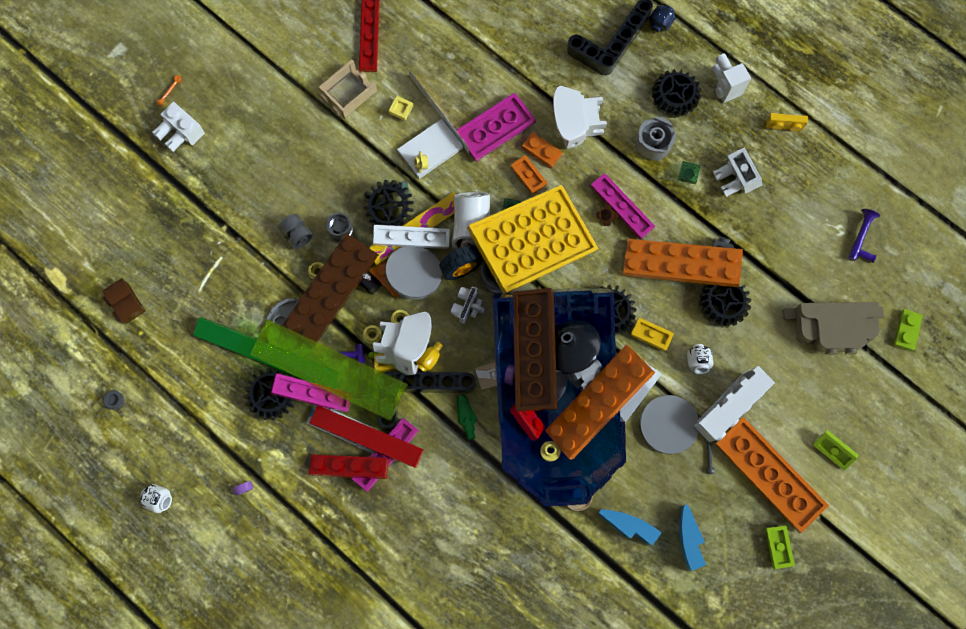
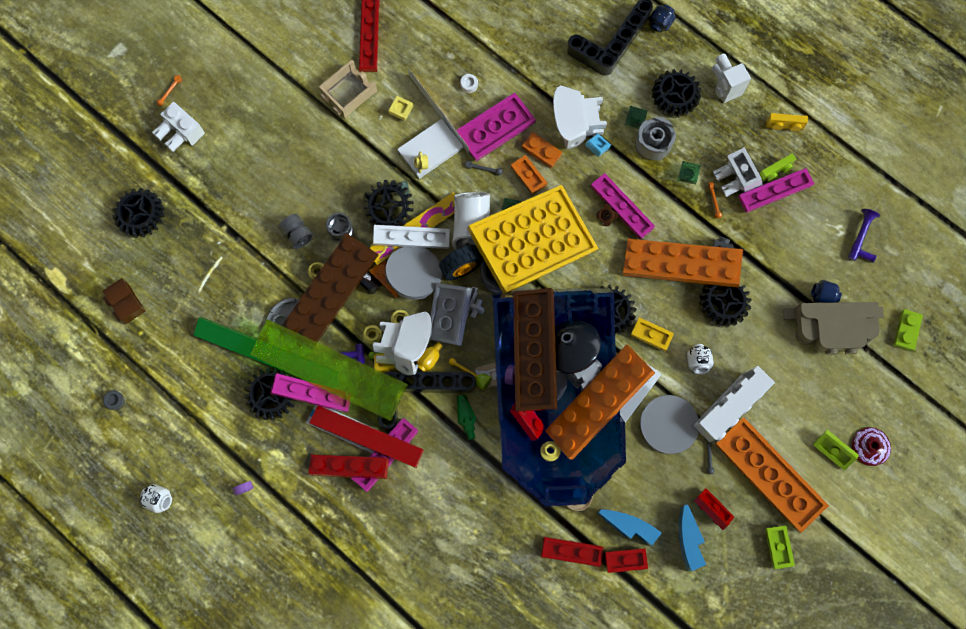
(137, 202): none -> black gear
(449, 313): none -> light grey tile
(468, 83): none -> white tile
(469, 165): none -> dark grey hinge
(482, 380): none -> hinge
(572, 551): none -> red tile
(597, 145): none -> medium azure tile
(626, 560): none -> red plate
(636, 117): none -> clear green plate
(714, 508): none -> red plate
(718, 214): none -> orange hinge
(776, 190): none -> dark pink plate
(784, 165): none -> lime plate
(825, 292): none -> dark blue head
(862, 446): none -> dish

